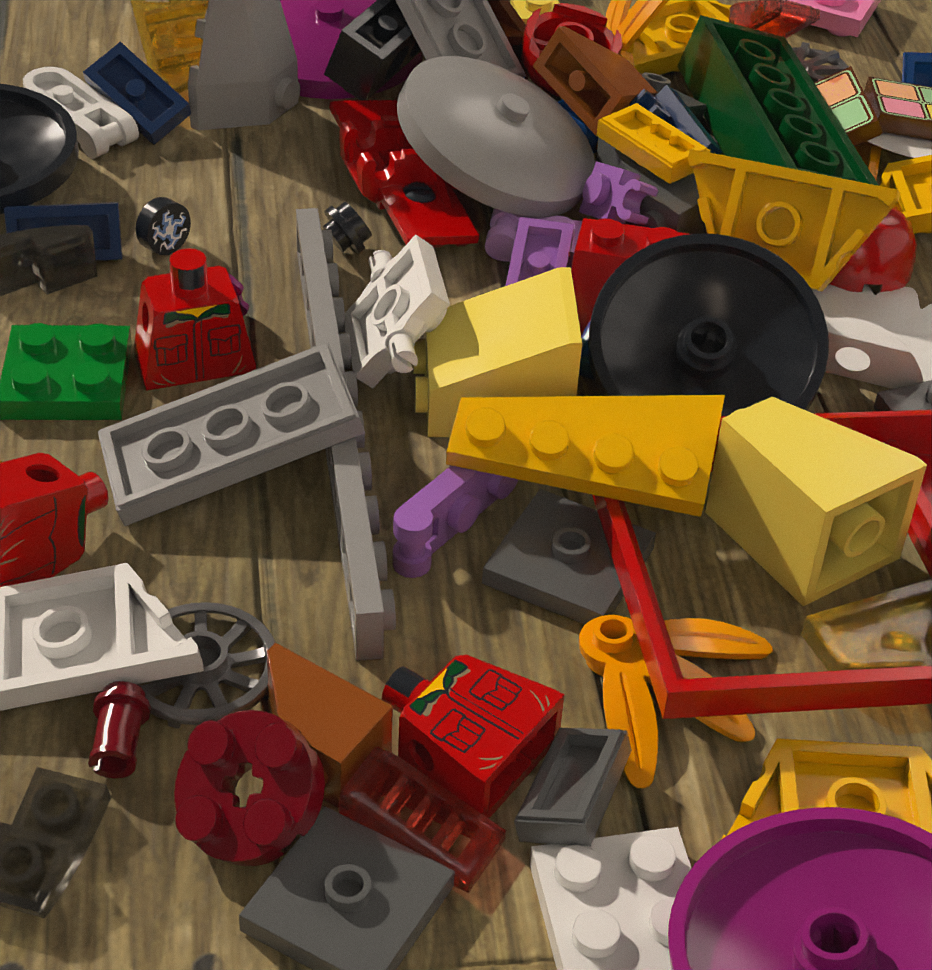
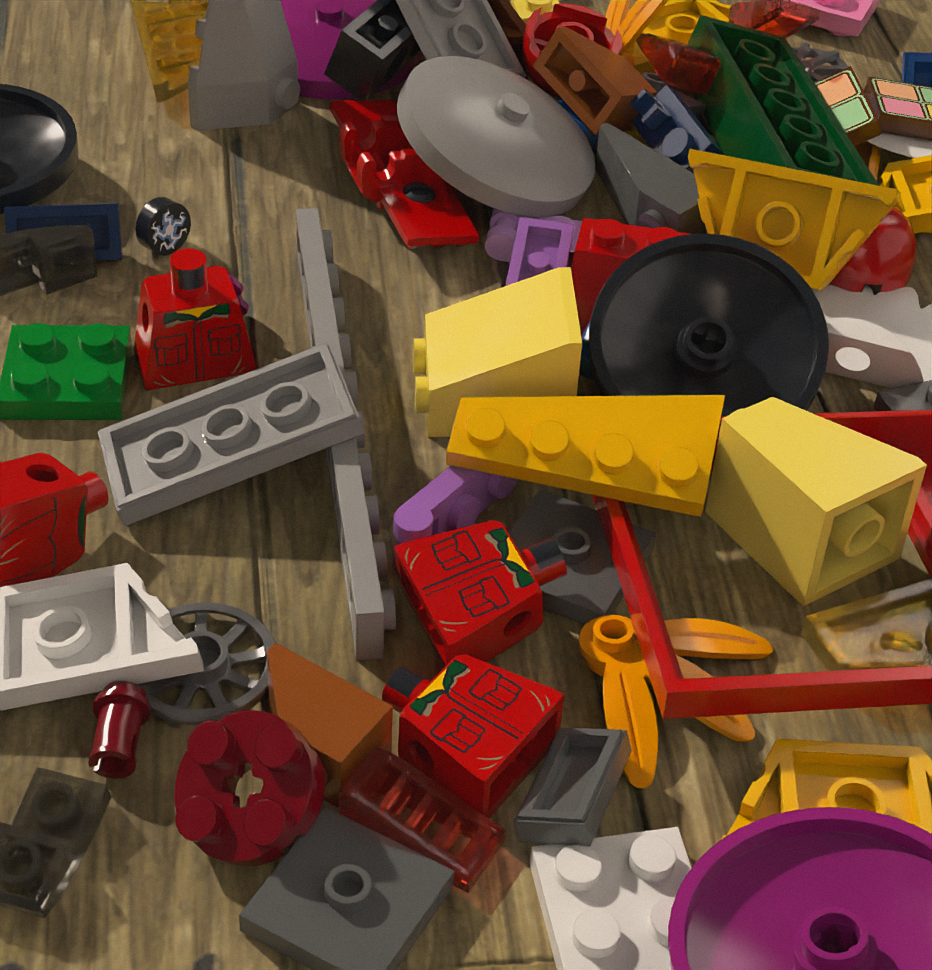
(87, 109): white plate -> none
(138, 91): dark blue plate -> none
(347, 228): black plate -> none
(395, 311): white plate -> none
(476, 588): none -> red torso
(615, 194): medium lavender plate -> none
(649, 141): yellow plate -> none
(679, 62): none -> clear red slope

